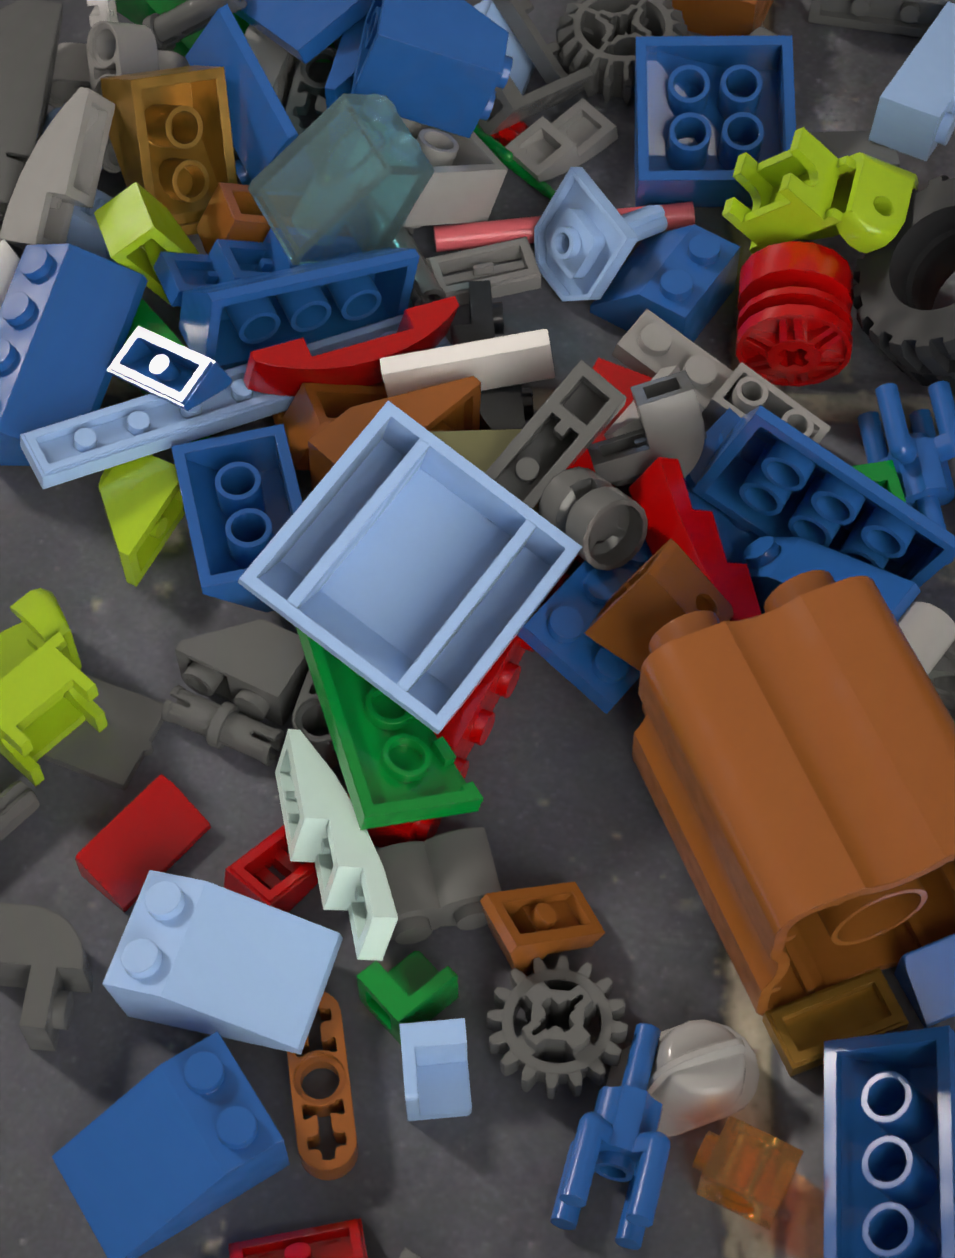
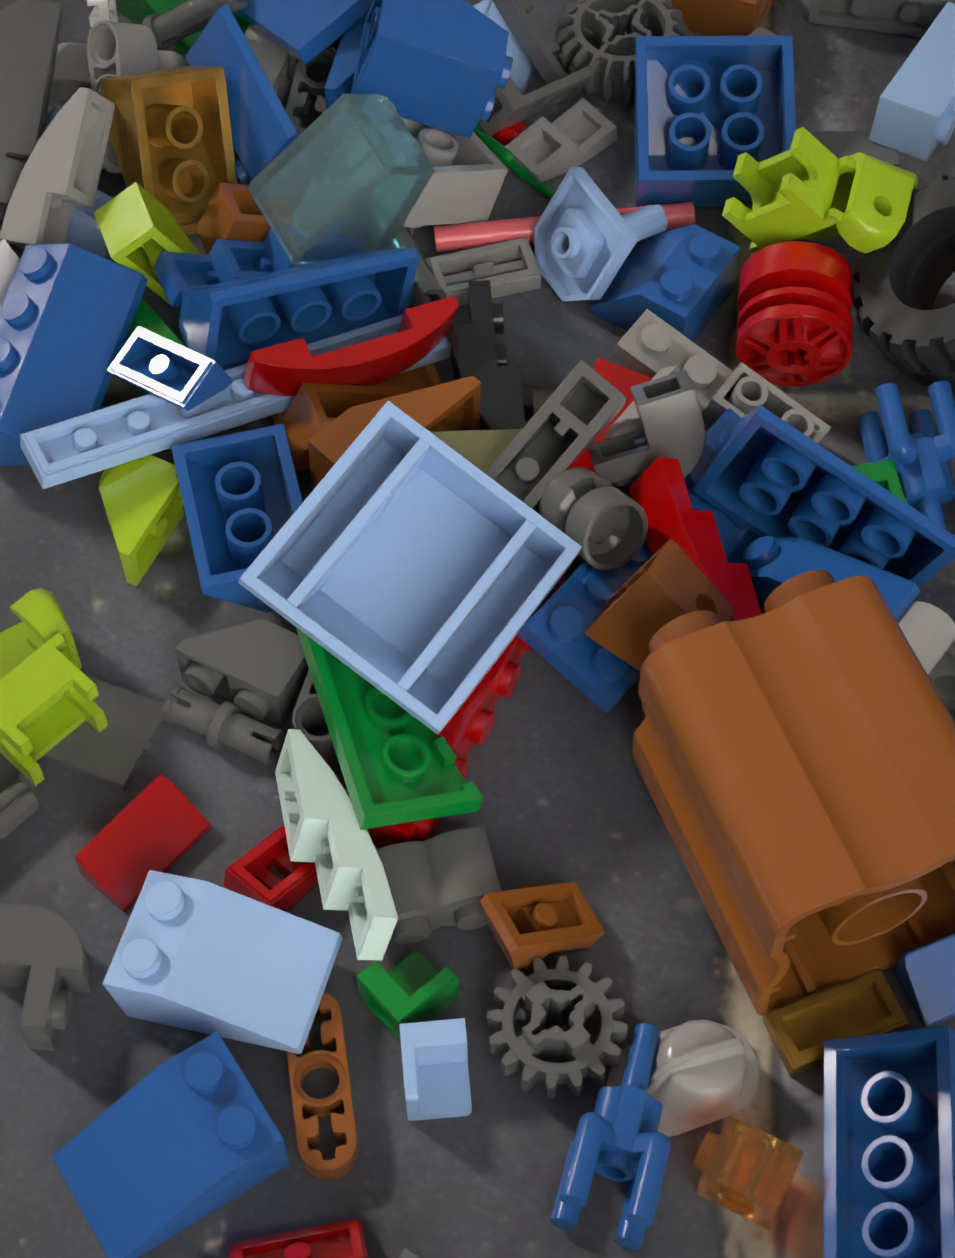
(492, 361): white tile -> none

